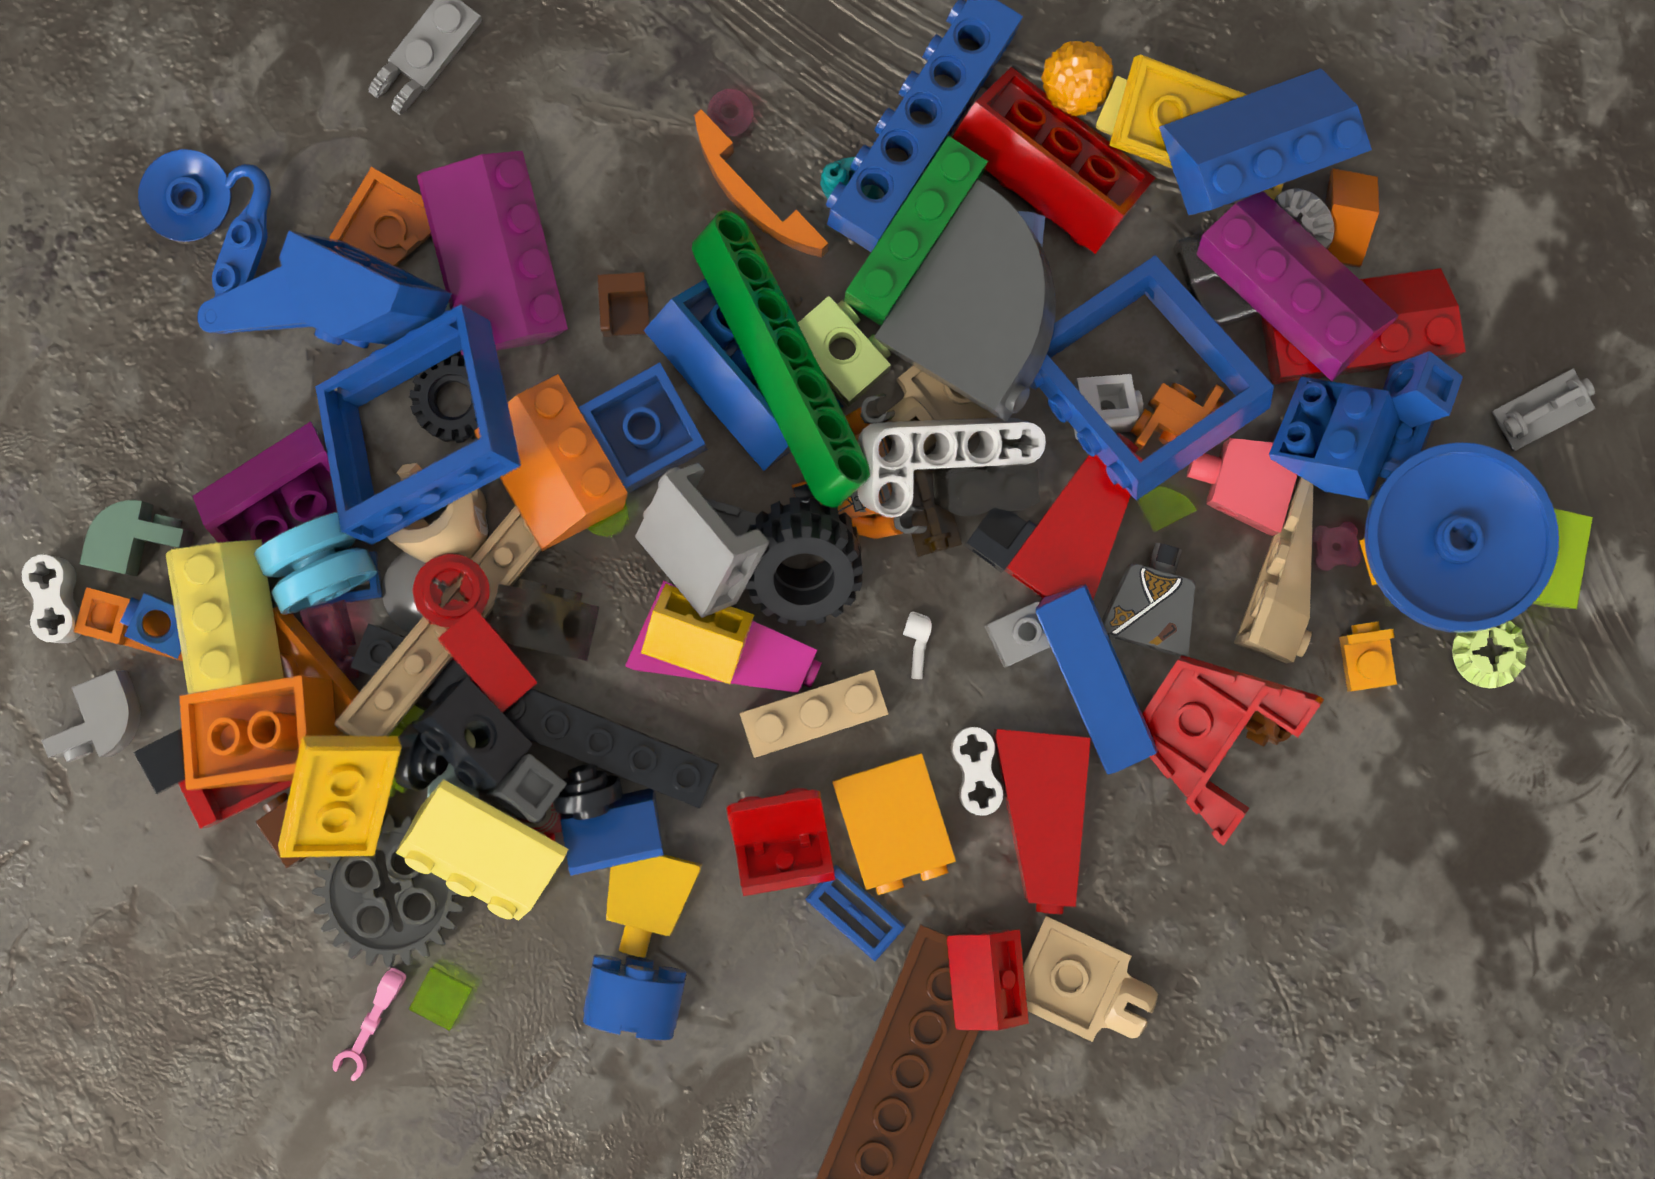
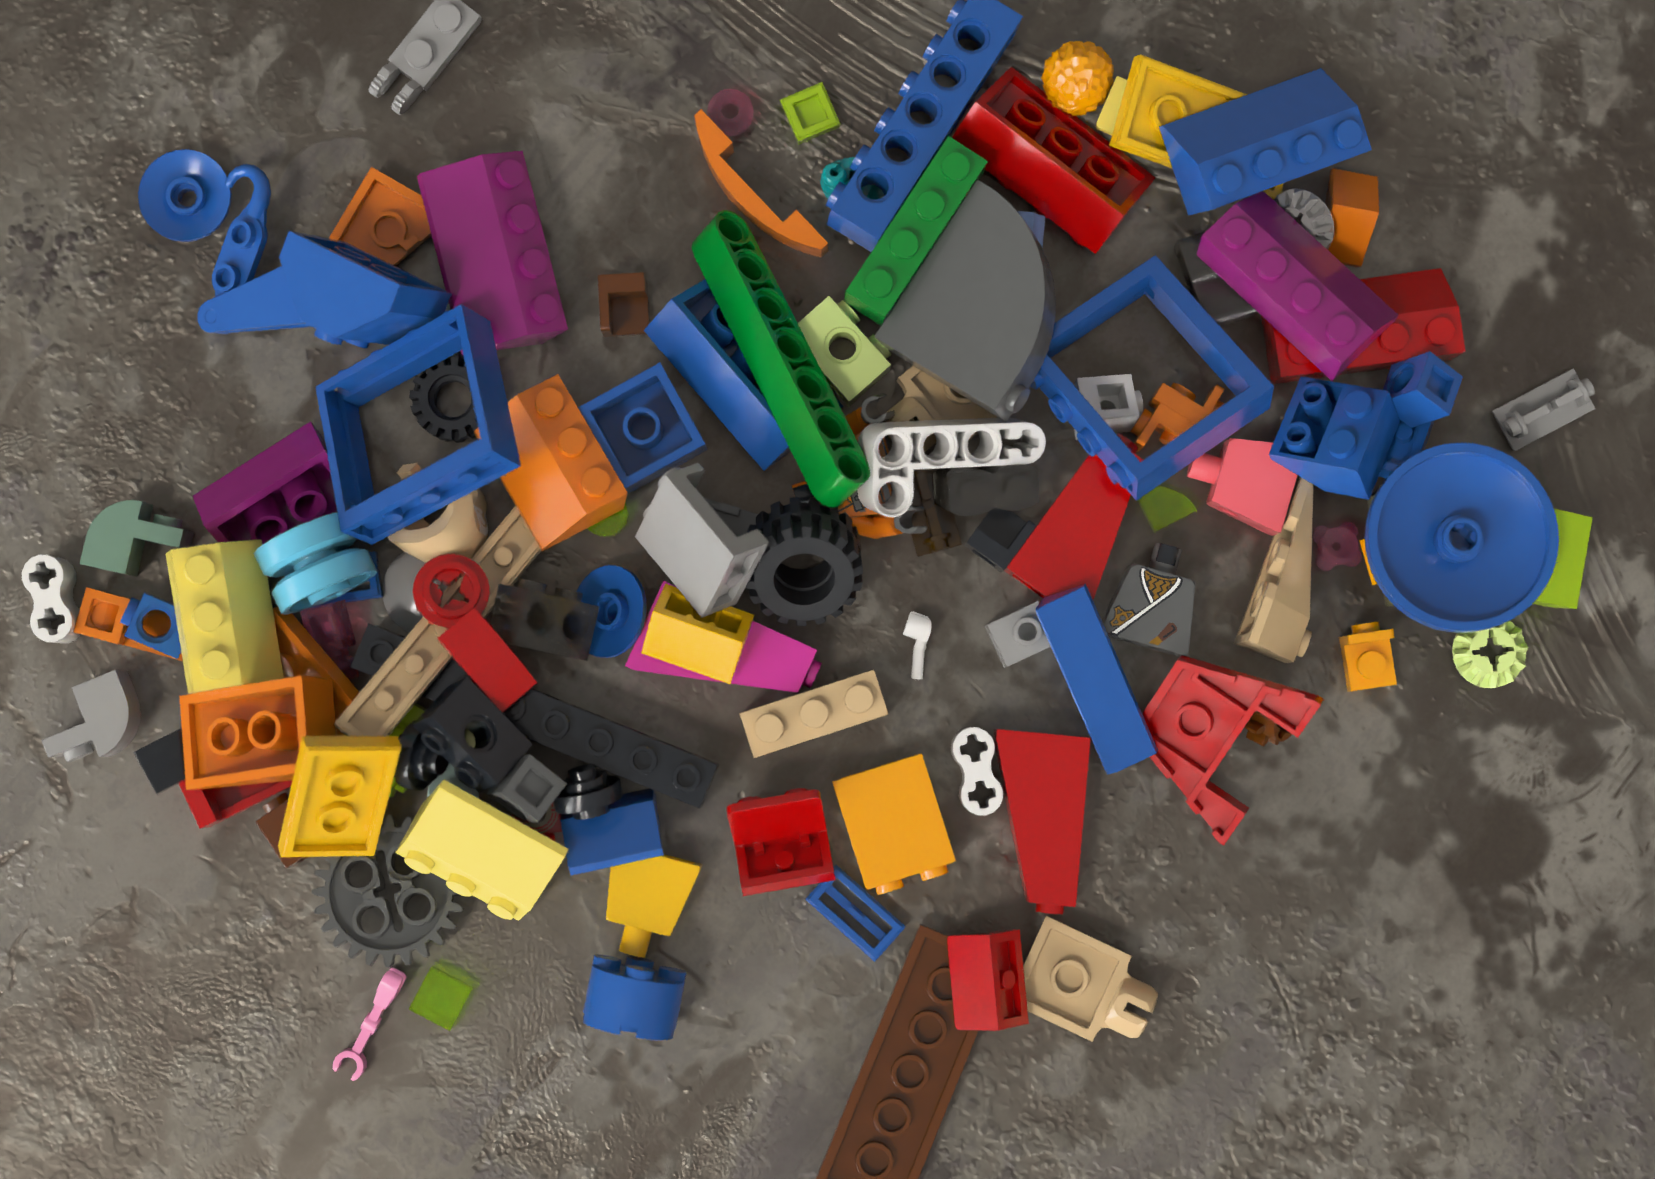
(620, 609): none -> blue dish
(810, 113): none -> lime tile

